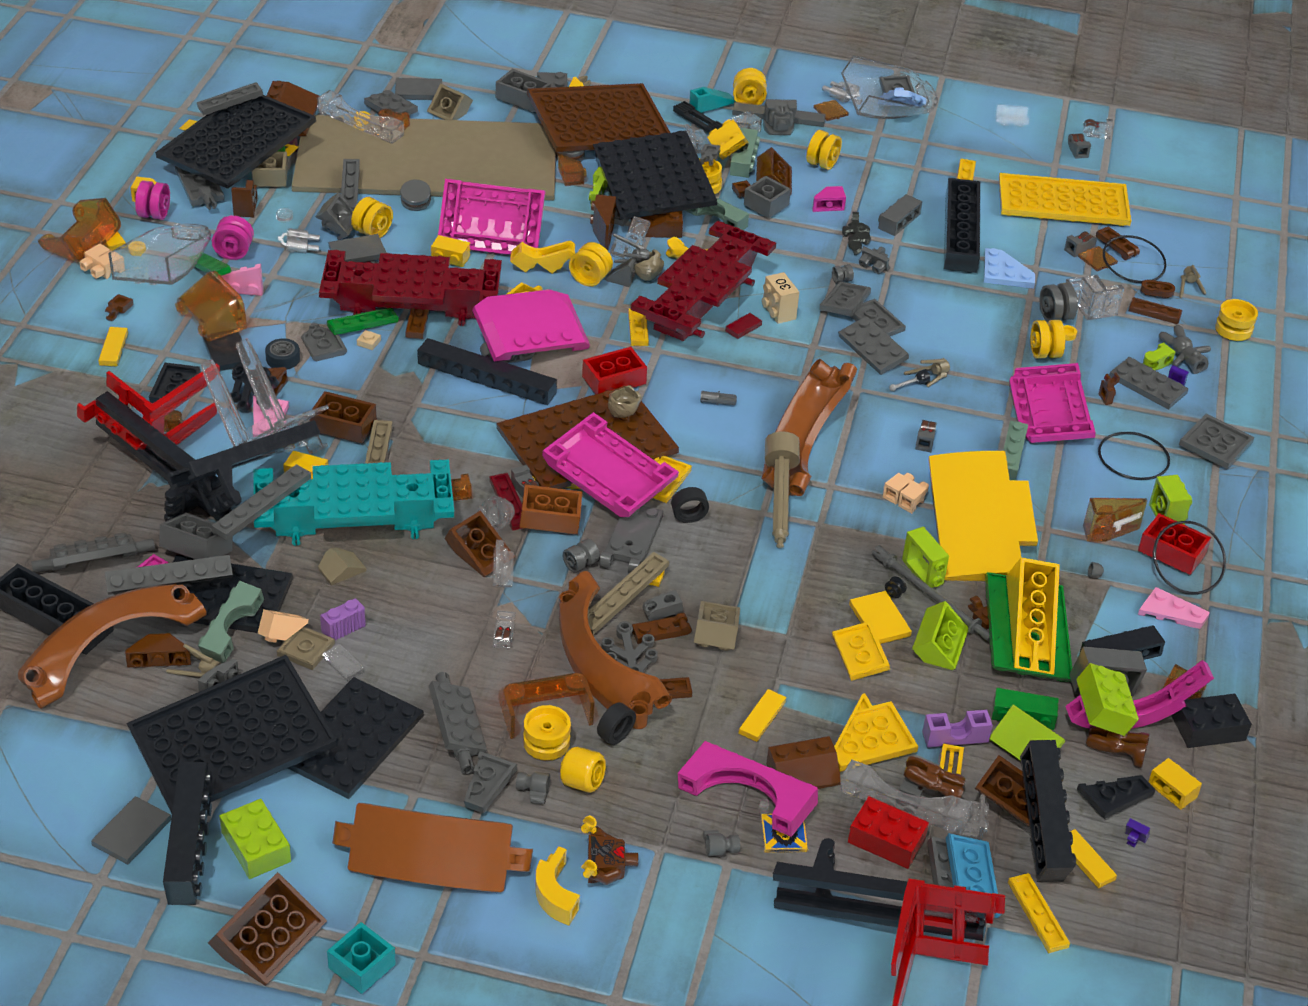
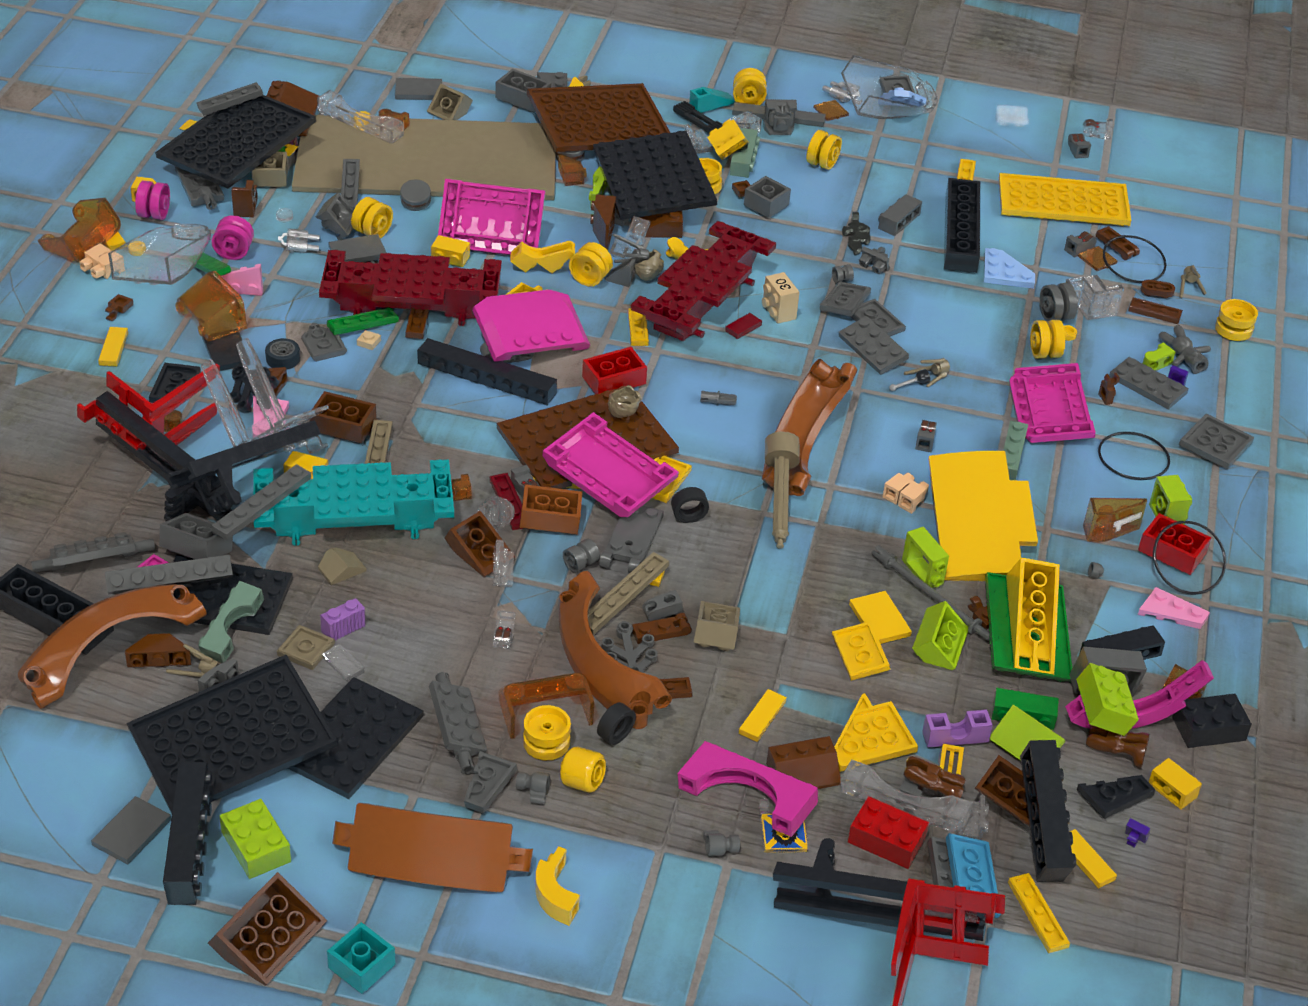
(280, 625): light nougat slope -> none
(391, 101): dark grey plate -> none
(605, 855): torso -> none
(709, 153): dark grey plate -> none
(726, 212): sand green arch -> none
(774, 167): reddish brown slope -> none
(829, 199): dark pink slope -> none
(895, 587): black wheel -> none

